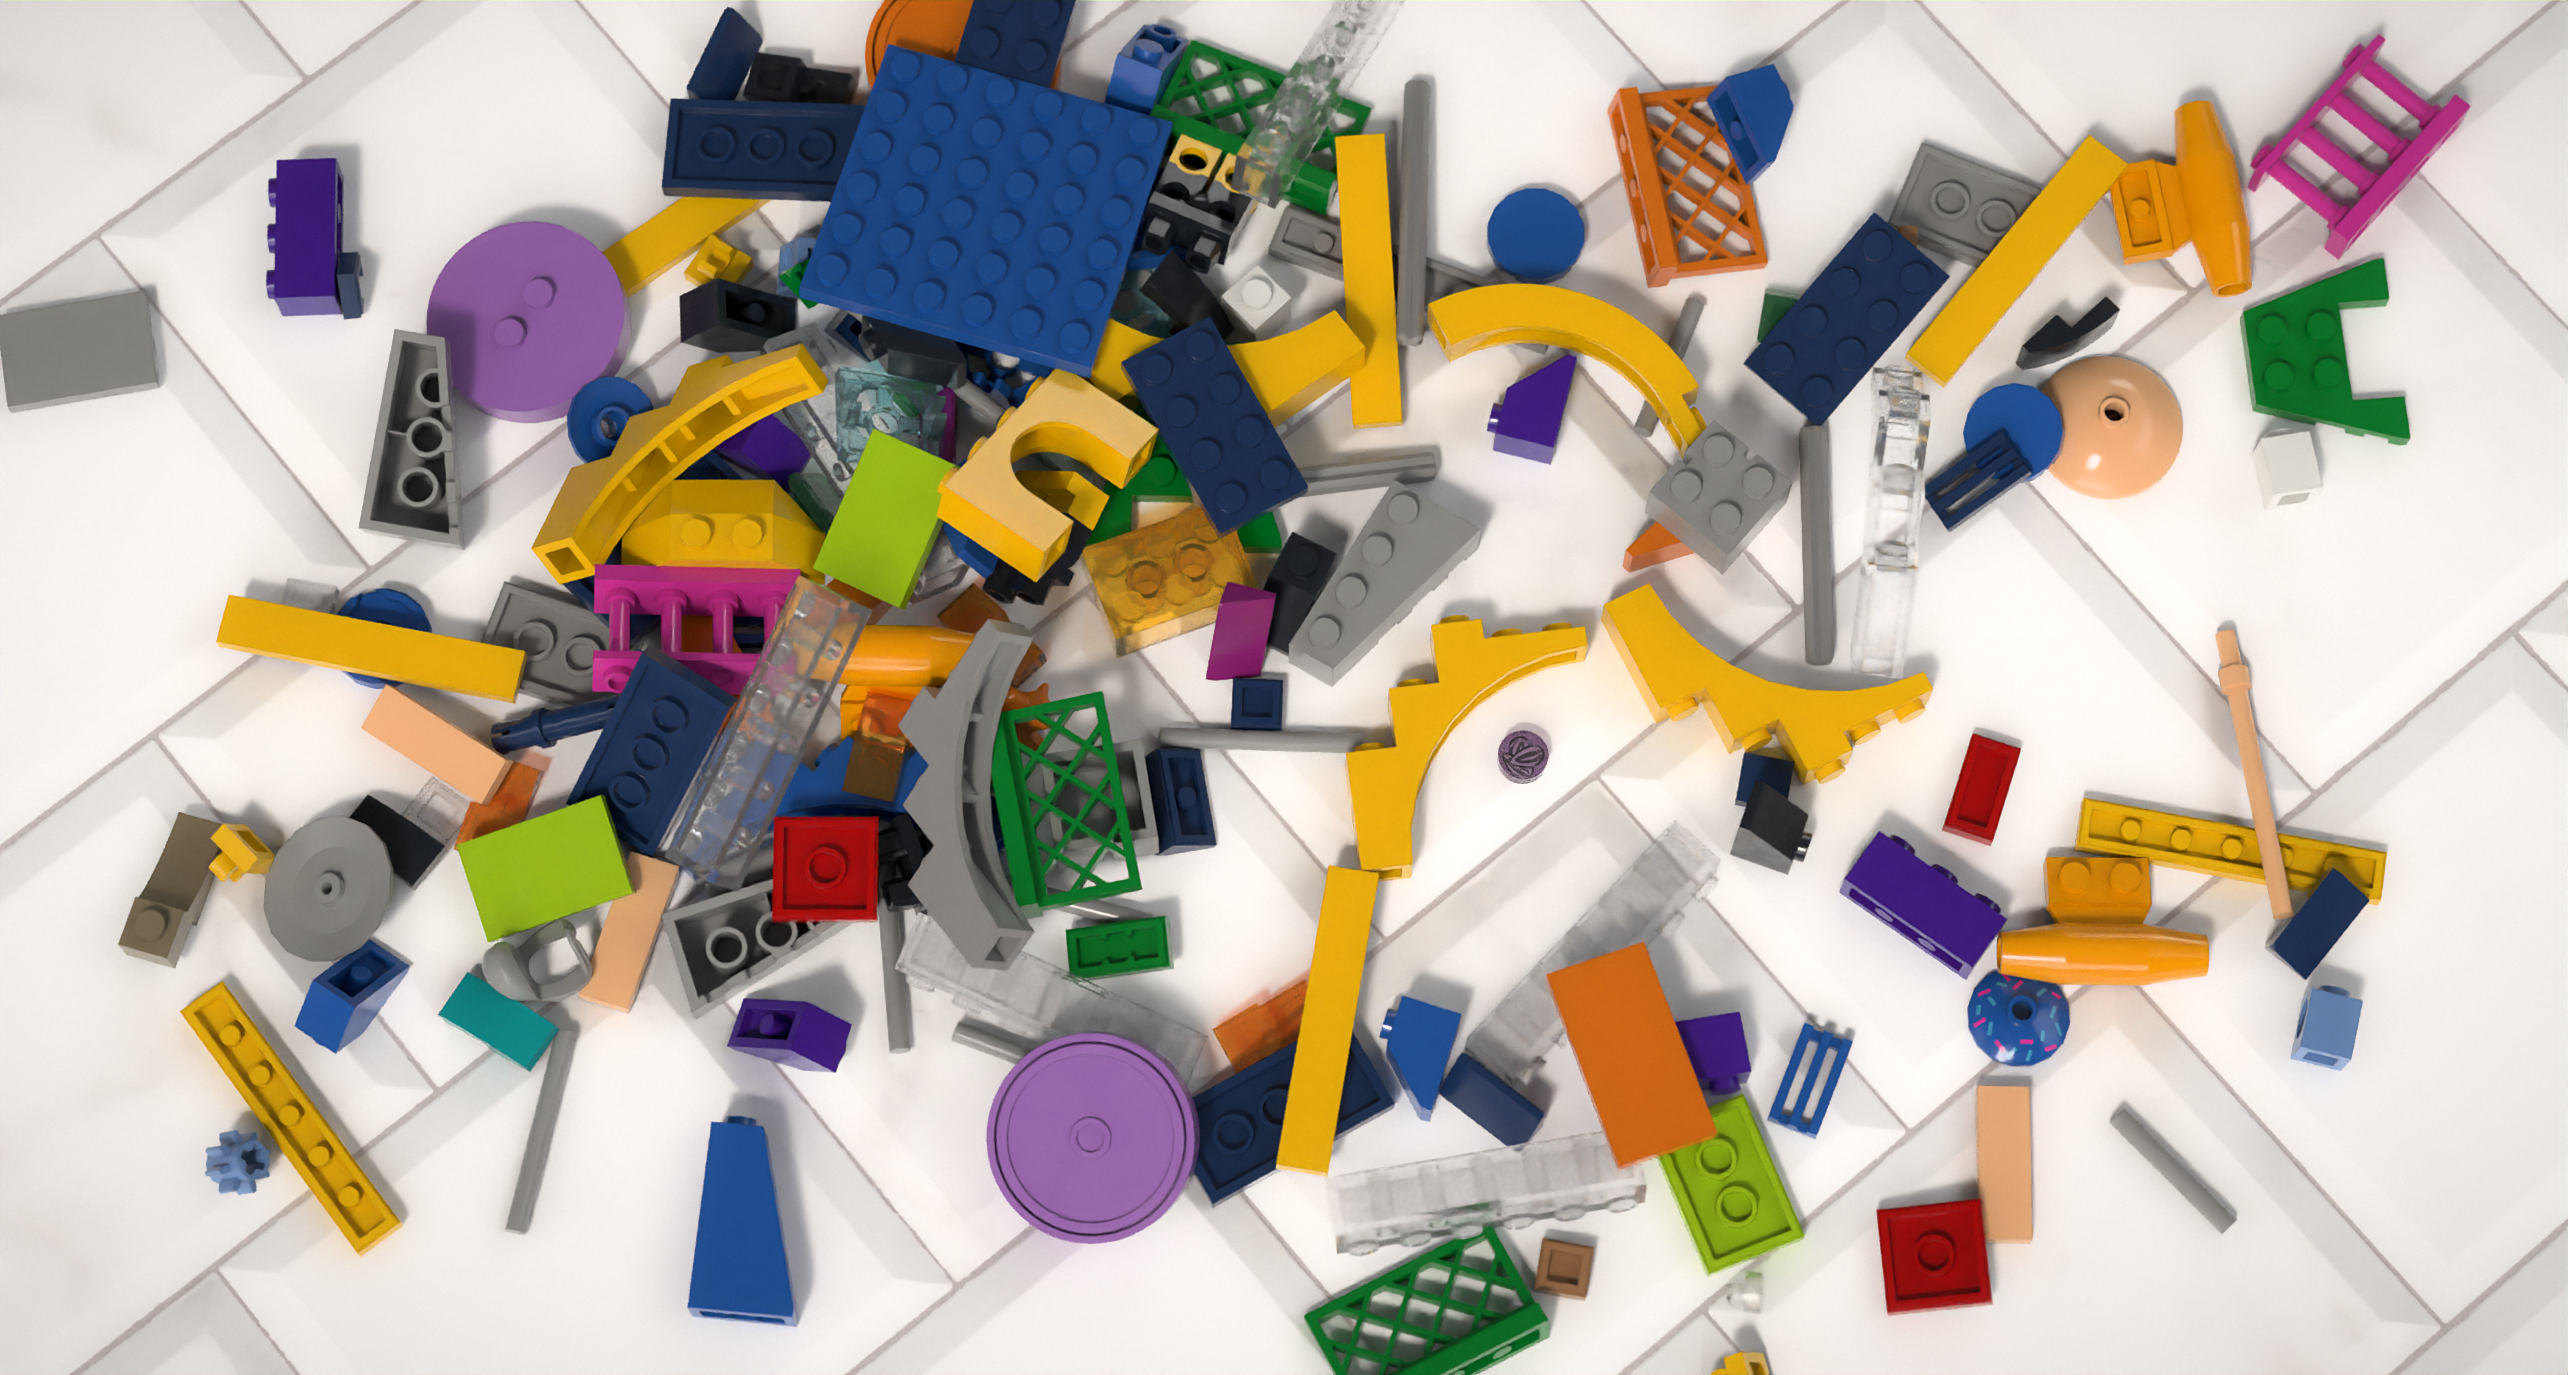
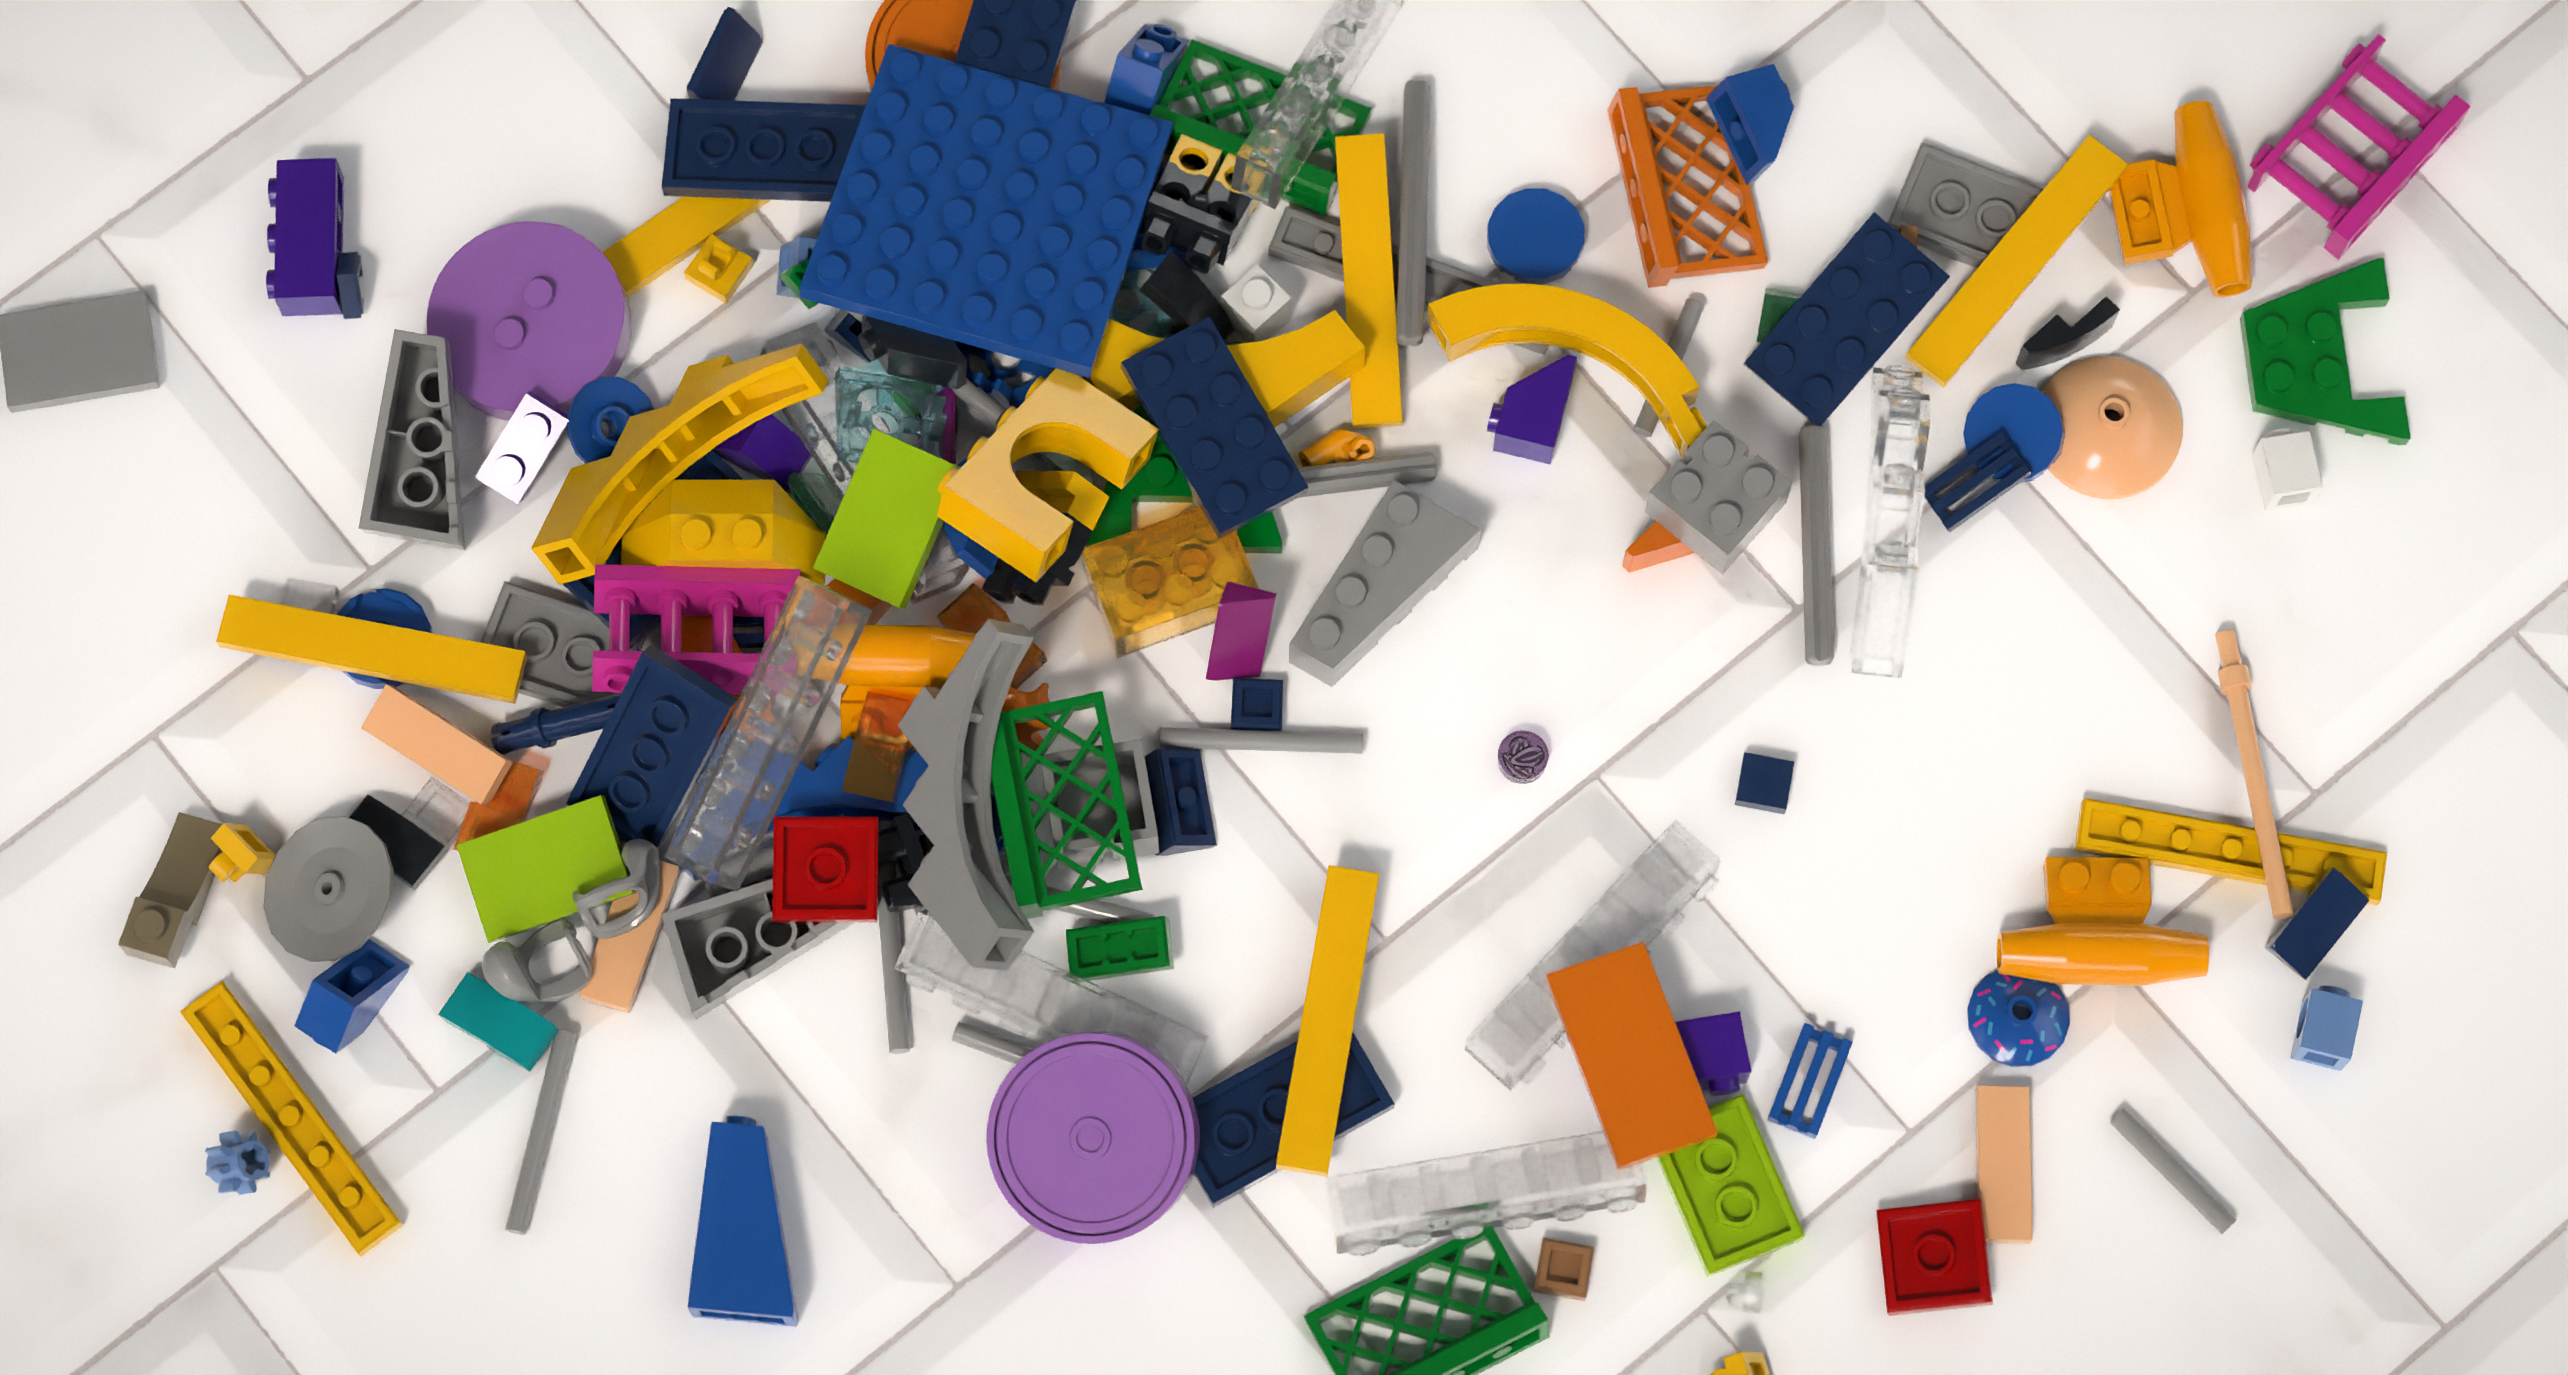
(523, 447): none -> plate
(644, 869): none -> light grey piece
(733, 317): black slope -> none
(790, 80): black slope -> none
(790, 1034): dark purple slope -> none
(1262, 1028): clear orange slope -> none
(1298, 581): black slope -> none
(1338, 447): none -> light orange arm
(1420, 1049): blue slope -> none
(1422, 716): yellow arch -> none
(1491, 1102): dark blue slope -> none
(1745, 709): yellow arch -> none
(1771, 830): black slope -> none
(1923, 904): dark purple brick -> none
(1981, 789): red tile -> none

